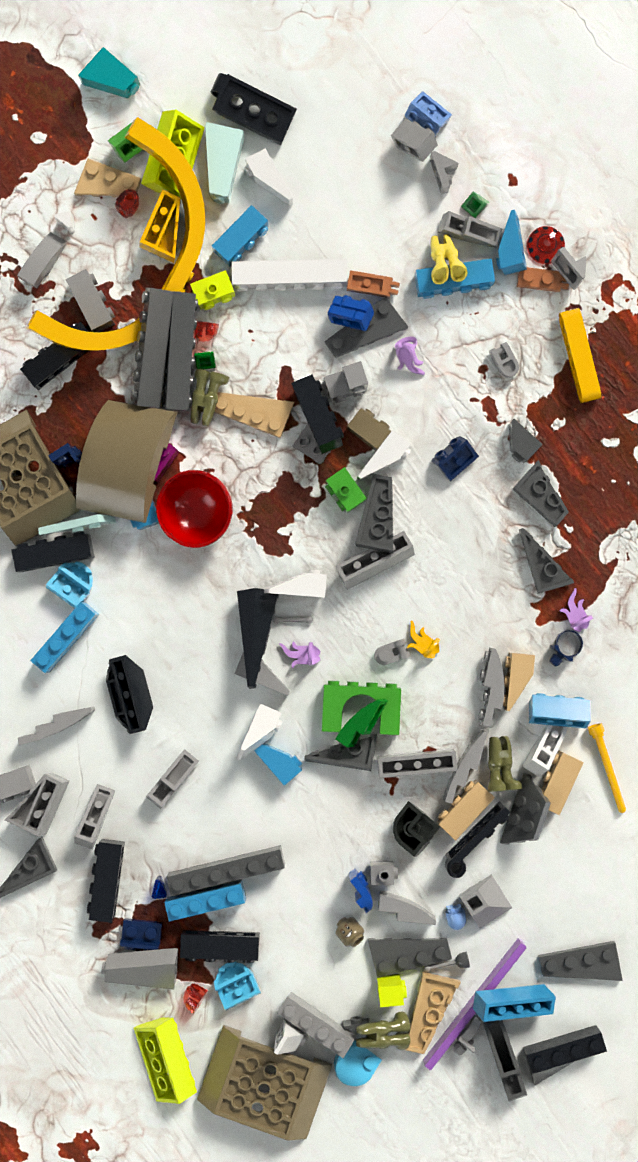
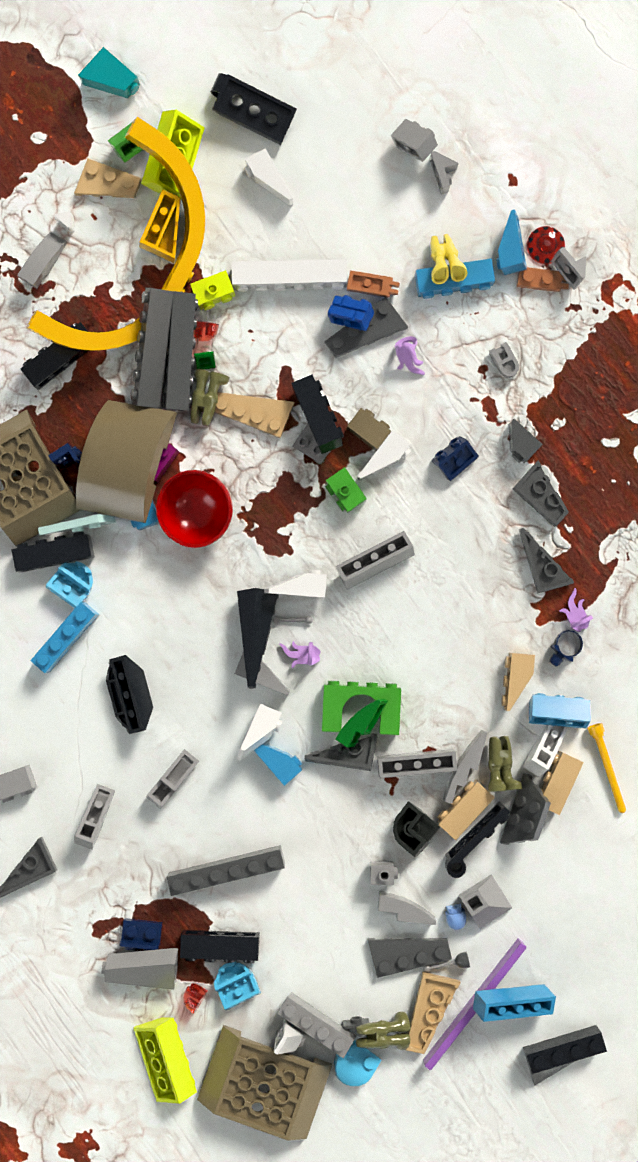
(40, 805): light grey wedge -> none
(61, 722): light grey slope -> none
(91, 301): light grey brick -> none
(106, 880): black brick -> none
(127, 203): clear red piece -> none
(159, 889): clear blue slope -> none
(205, 900): dark azure brick -> none
(223, 155): light aqua slope -> none
(241, 236): dark azure brick -> none
(346, 382): light grey brick -> none
(349, 932): dark tan head -> none
(363, 893): blue slope -> none
(377, 519): dark grey wing -> none
(385, 655): light grey plate -> none
(391, 990): neon yellow brick -> none
(424, 644): yellow piece -> none
(427, 113): medium blue bracket -> none
(464, 1039): light grey piece -> none
(470, 229): light grey slope -> none
(474, 204): green slope -> none
(494, 680): light grey slope -> none
(505, 1059): dark grey slope -> none
(579, 355): yellow beam -> none
(586, 962): dark grey wing -> none

